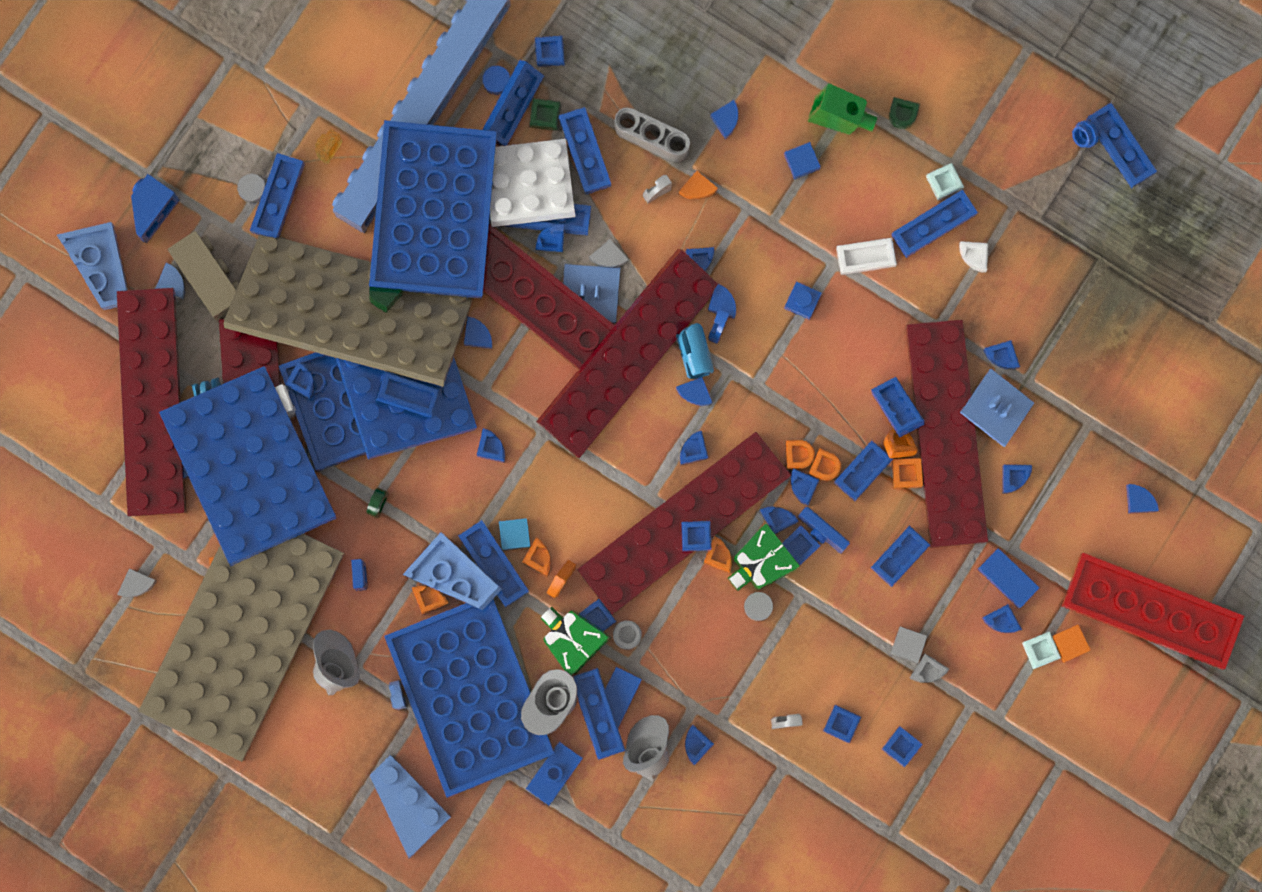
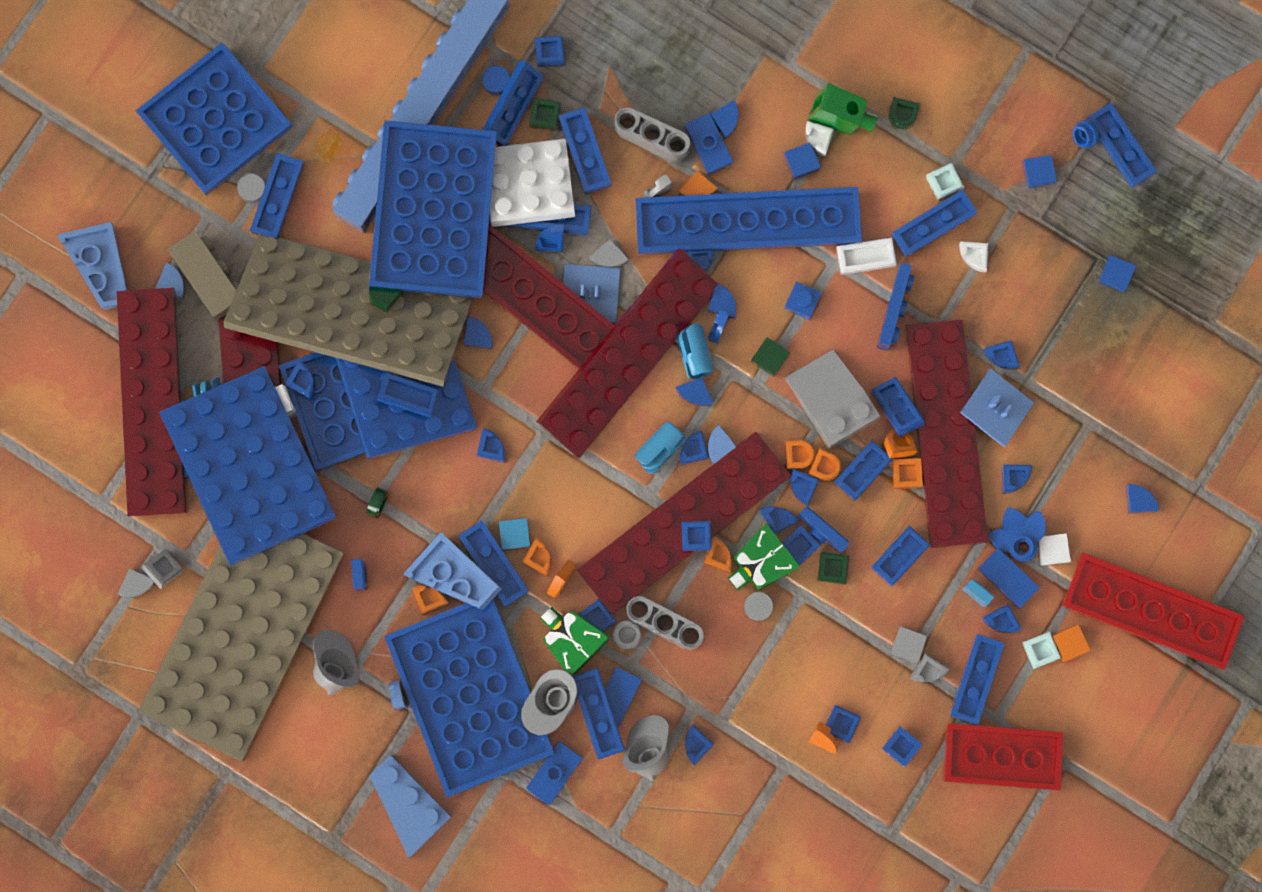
(151, 206): blue slope -> none
(163, 568): none -> light grey tile
(214, 118): none -> blue plate
(656, 611): none -> light grey beam
(660, 447): none -> dark azure arm
(708, 144): none -> blue plate
(719, 445): none -> medium blue tile
(748, 220): none -> blue plate
(770, 357): none -> dark green tile
(786, 721): light grey tile -> none
(819, 137): none -> white tile
(824, 739): none -> orange tile
(832, 399): none -> light grey slope
(833, 568): none -> dark green tile
(896, 307): none -> blue plate
(976, 679): none -> blue plate
(978, 593): none -> dark azure tile
(1003, 756): none -> red plate
(1019, 530): none -> blue plate
(1039, 171): none -> blue tile
(1054, 550): none -> white tile
(1117, 273): none -> blue tile

